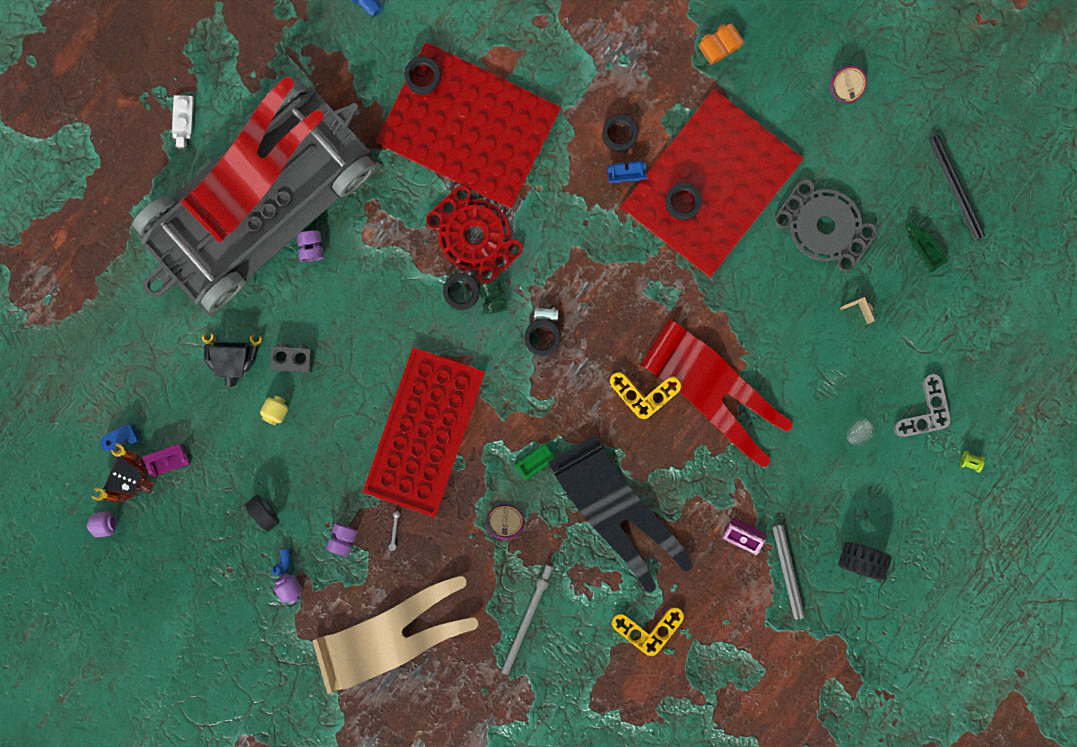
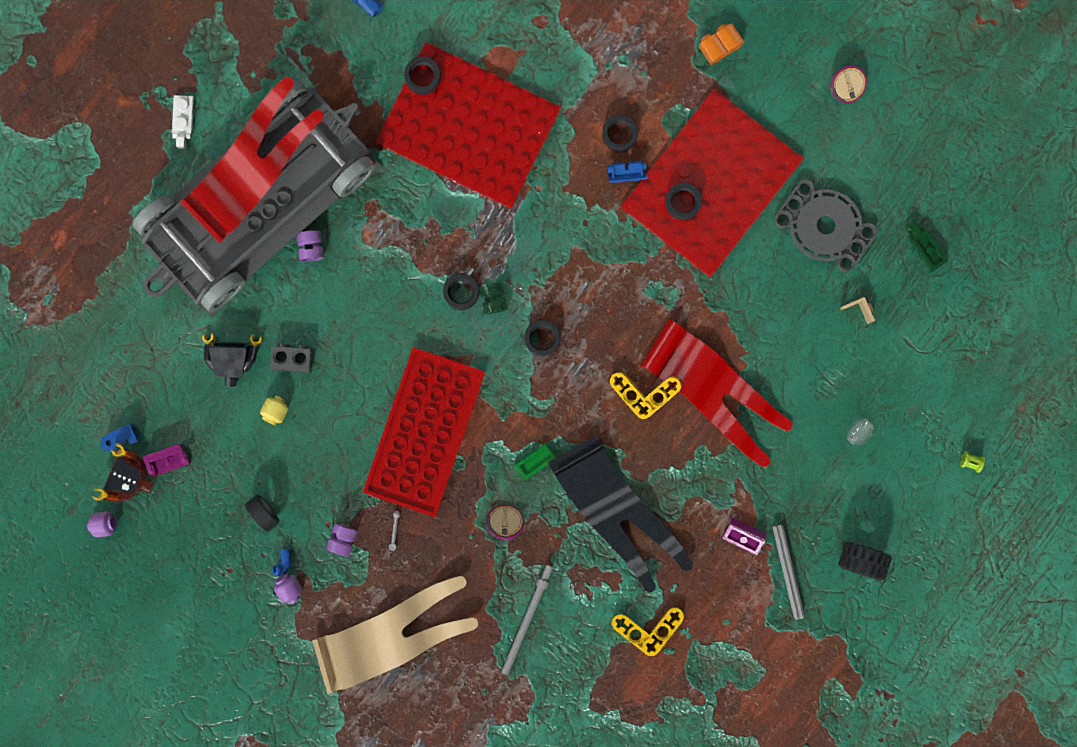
(460, 221): red piece -> none
(546, 314): light aqua pin -> none
(930, 418): light grey beam -> none
(956, 187): black axle -> none

